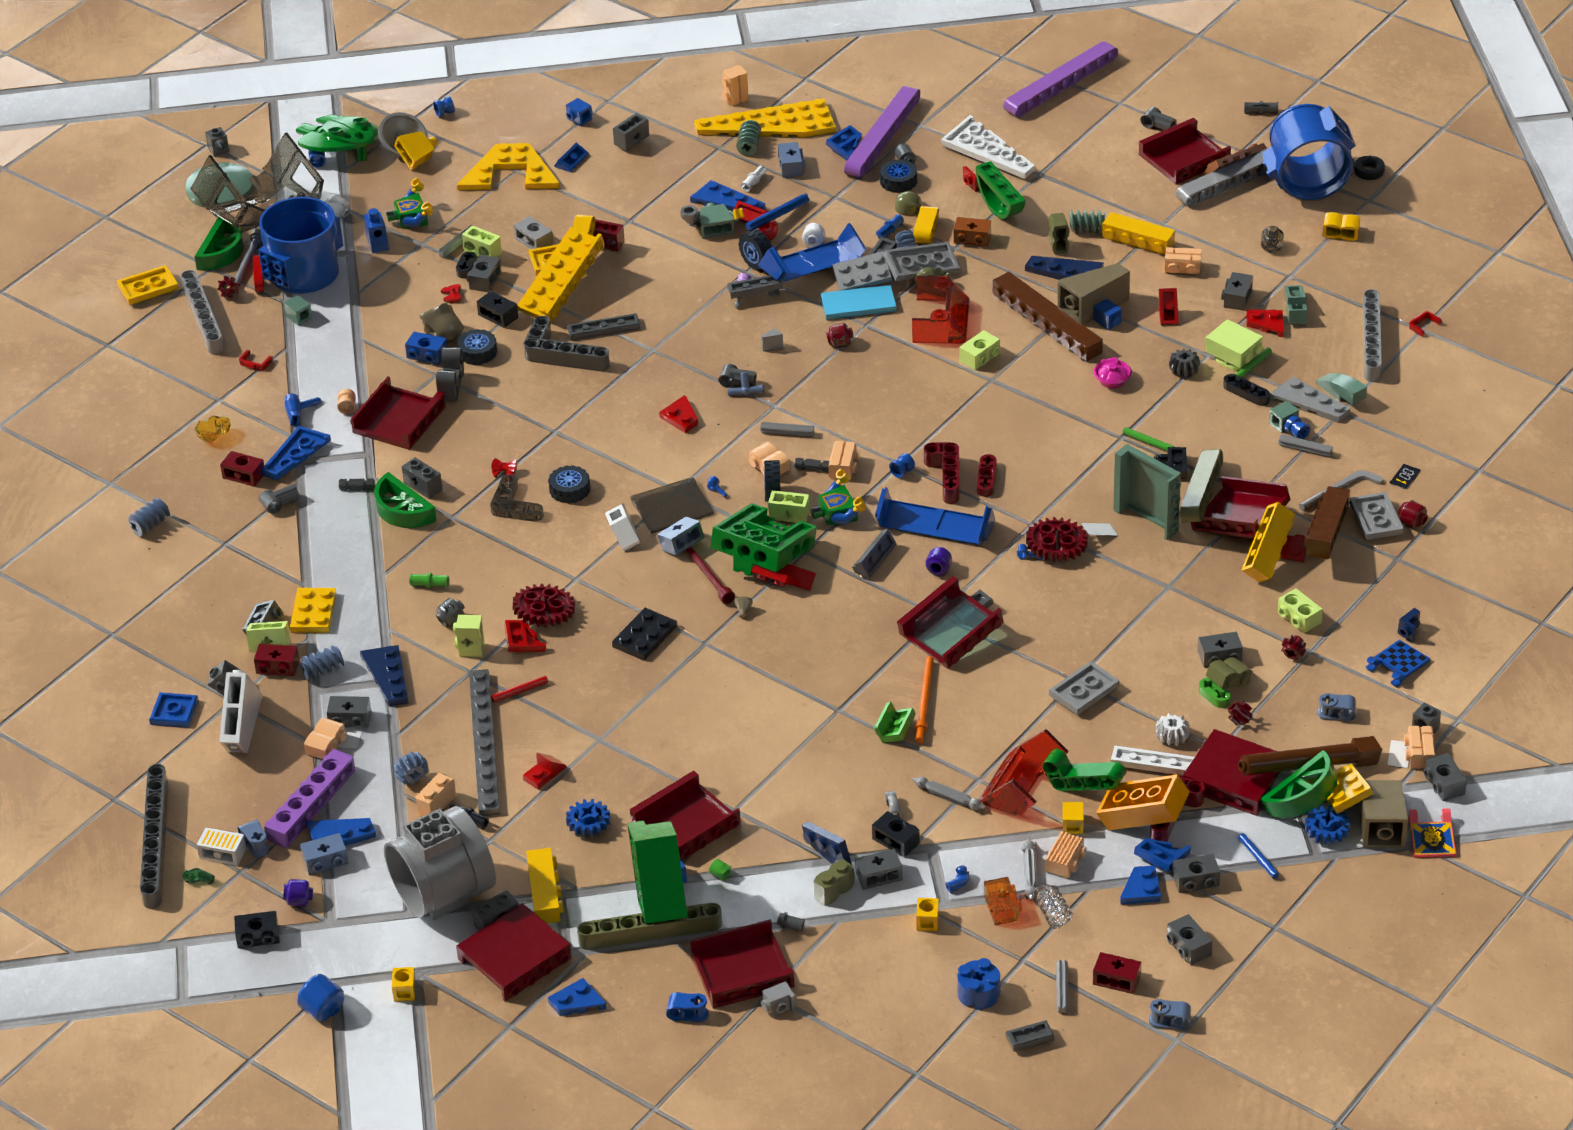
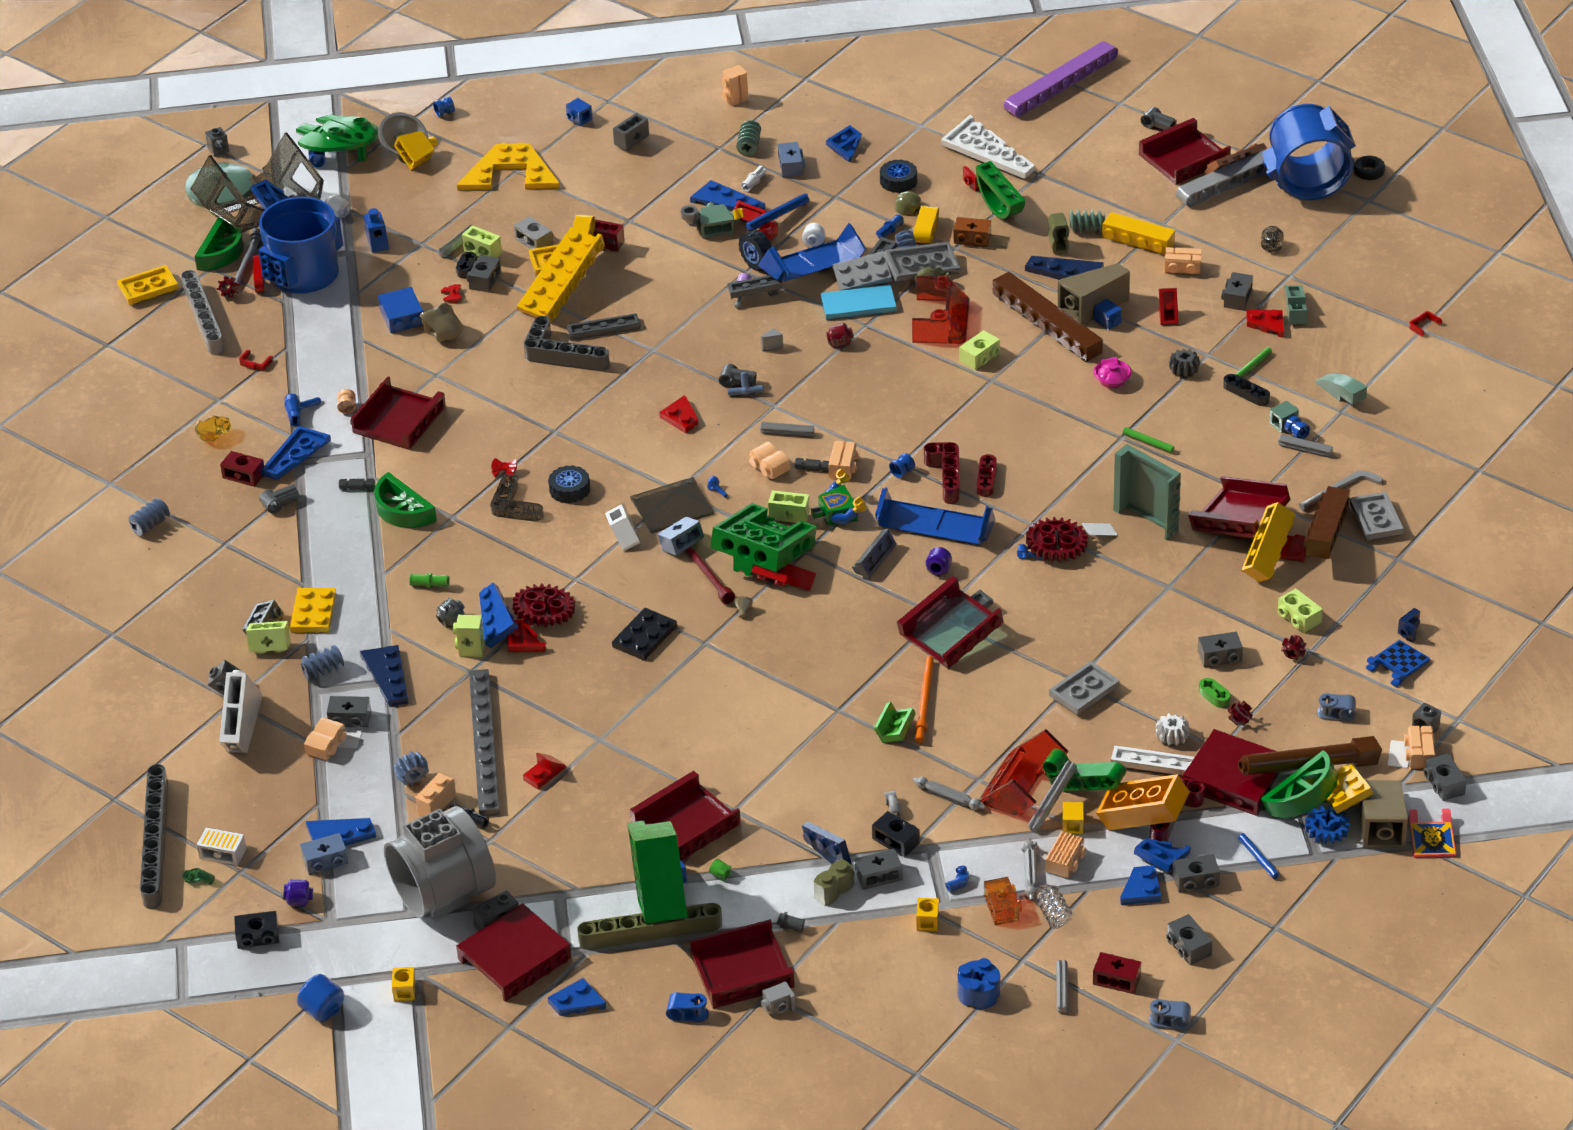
(173, 710): blue tile -> none
(254, 838): sand blue piece -> none
(267, 193): none -> blue wing
(276, 659): dark red brick -> none
(298, 310): sand green brick -> none
(309, 798): medium lavender brick -> none
(400, 309): none -> blue brick
(410, 209): torso -> none
(422, 478): dark grey brick -> none
(425, 347): blue brick -> none
(450, 378): dark grey beam -> none
(477, 346): black wheel -> none
(495, 615): none -> blue wing
(497, 309): black brick -> none
(519, 689): red bar -> none
(543, 885): yellow brick -> none
(571, 158): blue slope -> none
(588, 818): blue gear -> none
(771, 477): black wheel -> none
(798, 119): yellow wing -> none
(882, 132): medium lavender beam -> none
(905, 153): dark grey brick -> none
(1029, 1036): dark grey plate -> none
(1052, 796): none -> light grey axle
(1175, 458): black hinge -> none
(1201, 485): beam -> none
(1229, 673): olive brick -> none
(1233, 345): yellowish green brick -> none
(1261, 107): dark grey pin -> none
(1310, 399): light grey wing -> none
(1341, 226): yellow brick -> none
(1372, 335): light grey beam -> none
(1404, 476): black sticker -> none
(1413, 514): dark red head -> none

